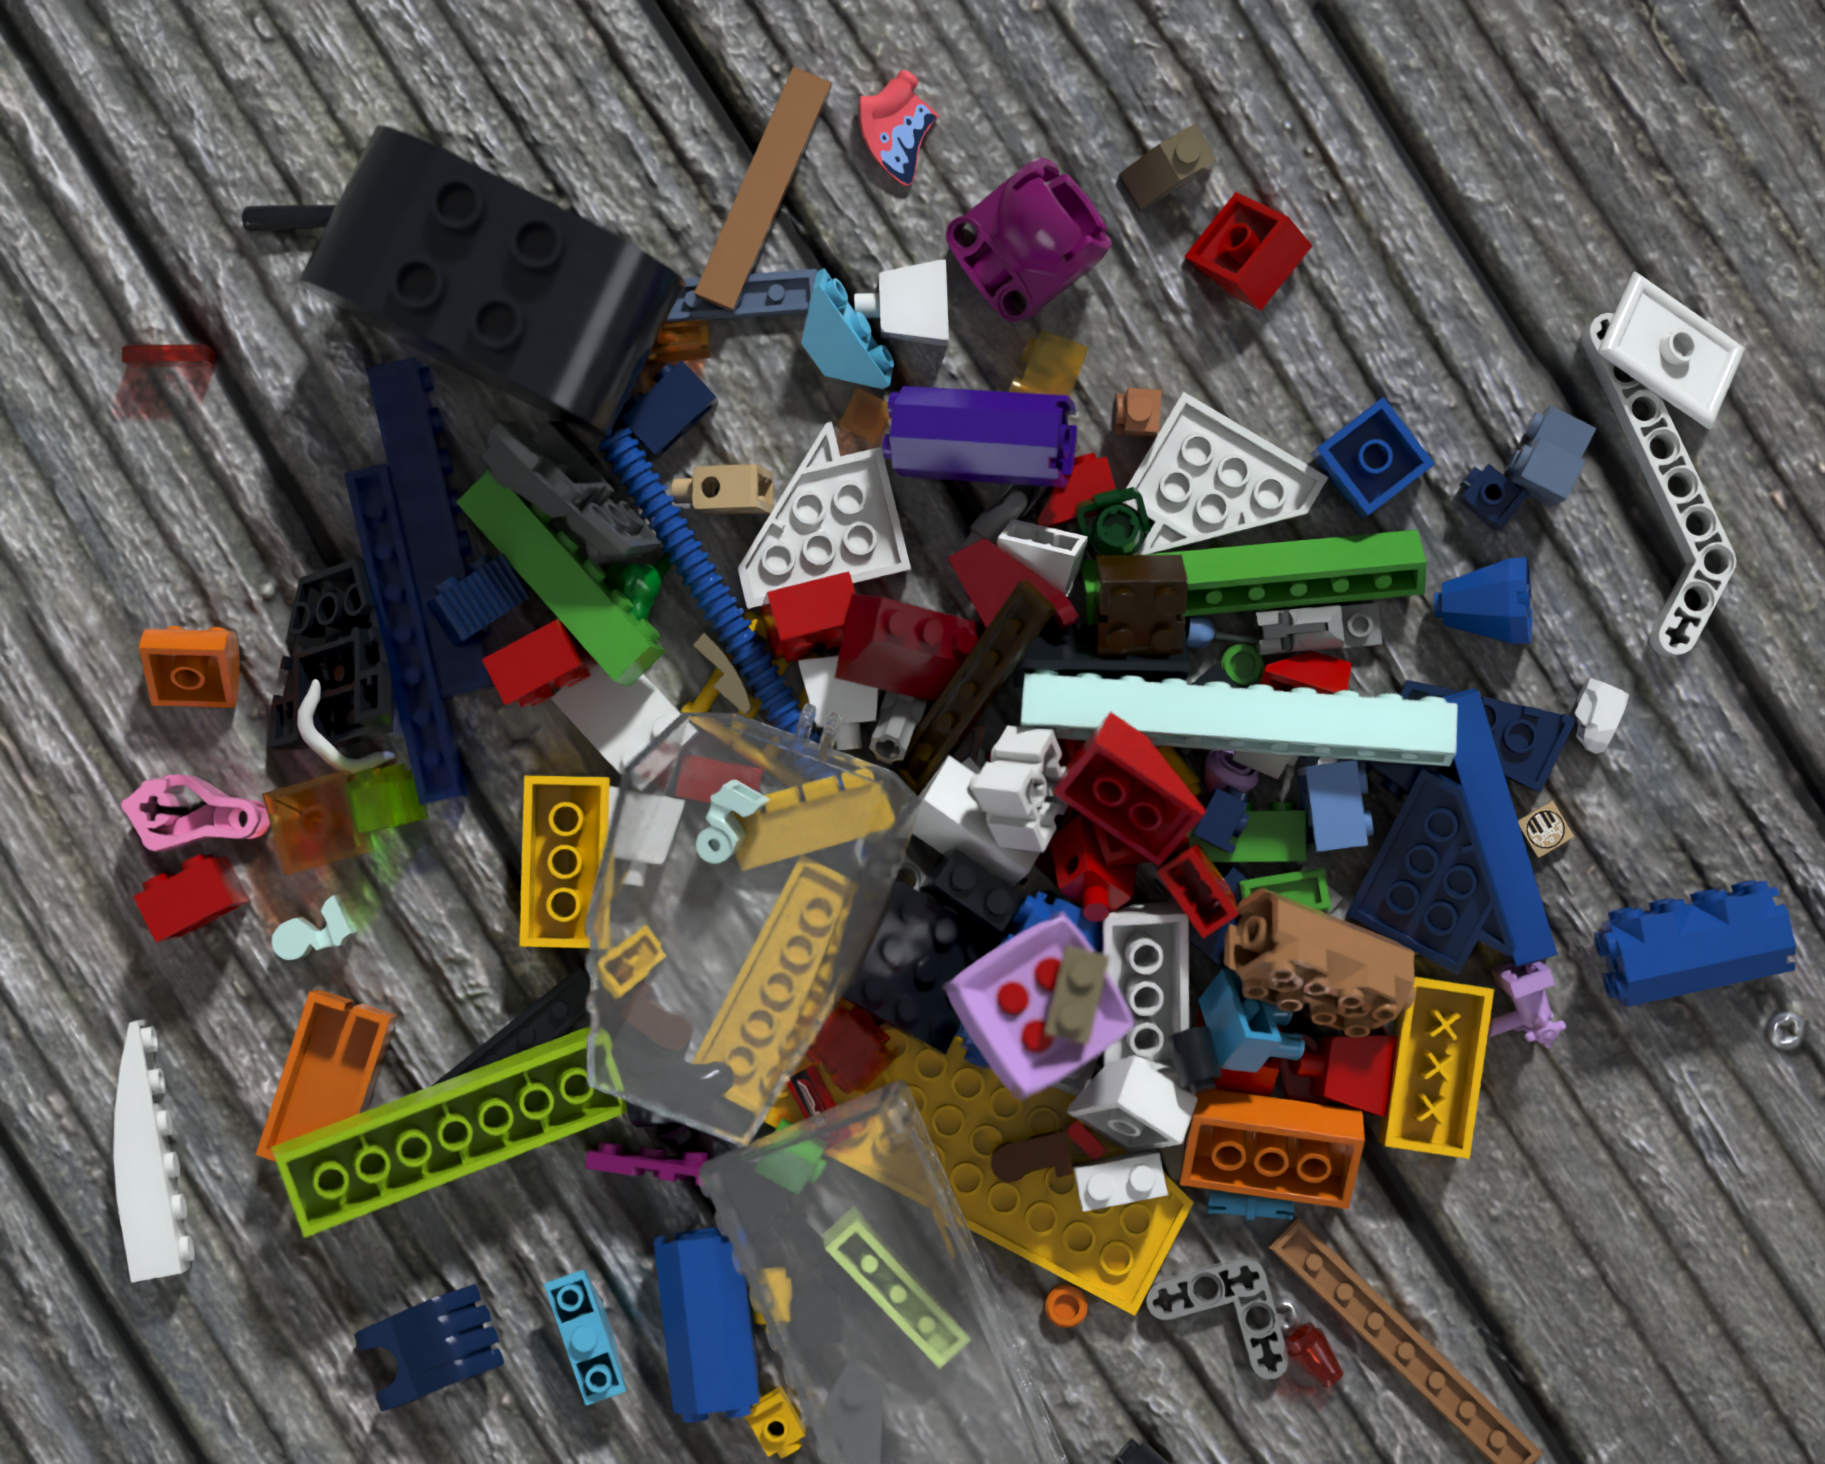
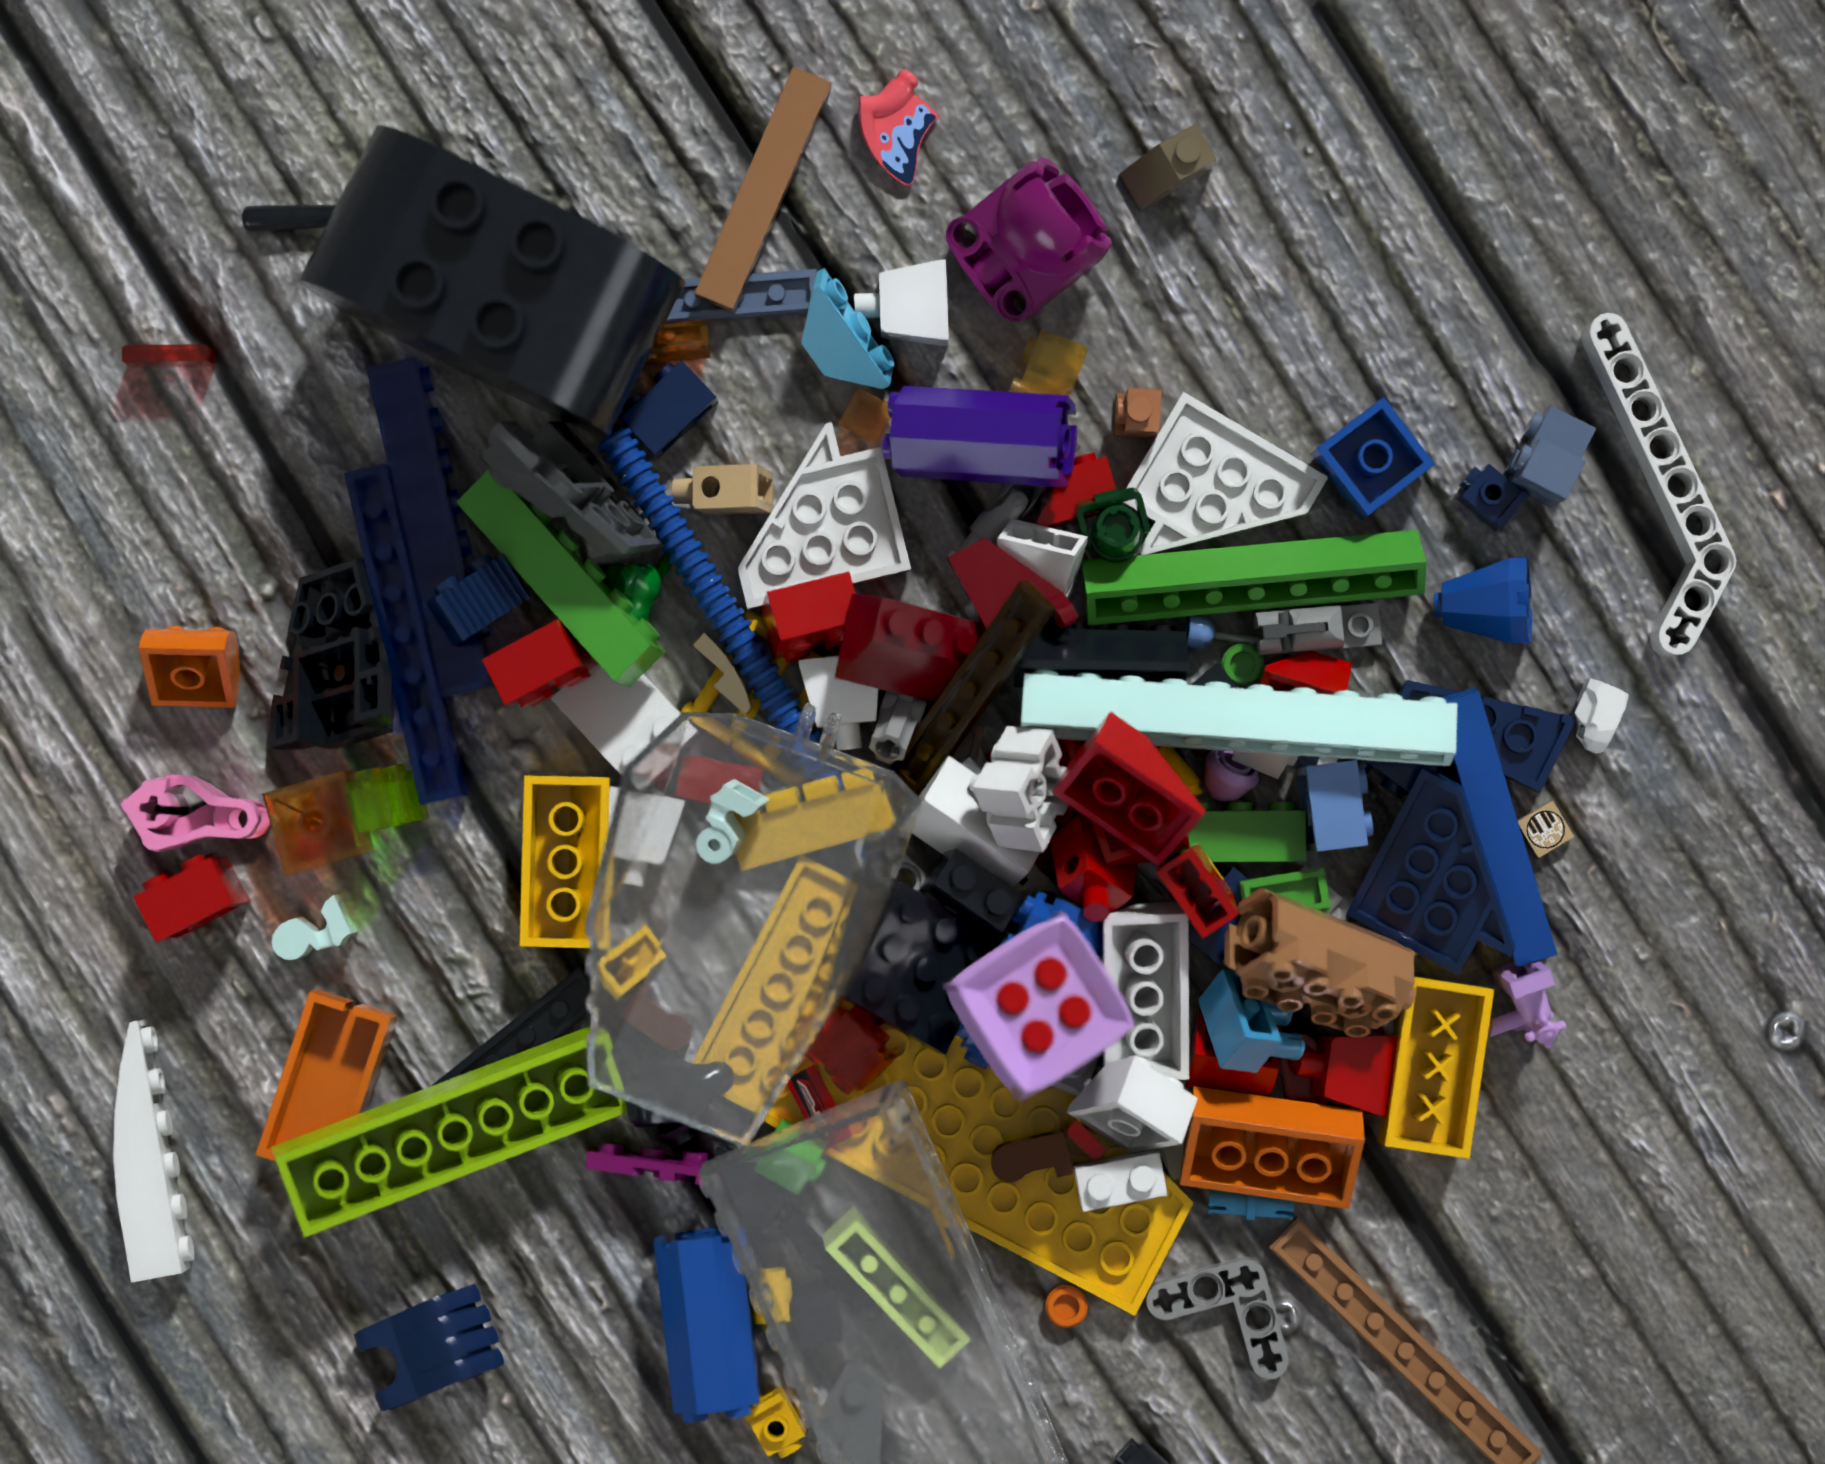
(323, 747): white animal -> none
(587, 1336): medium azure slope -> none
(1076, 994): dark tan plate -> none
(1142, 605): dark brown piece -> none
(1195, 1059): black brick -> none
(1223, 818): dark blue brick -> none
(1249, 250): red slope -> none
(1313, 1353): clear red cone -> none
(1671, 350): white piece -> none
(1695, 944): blue brick -> none

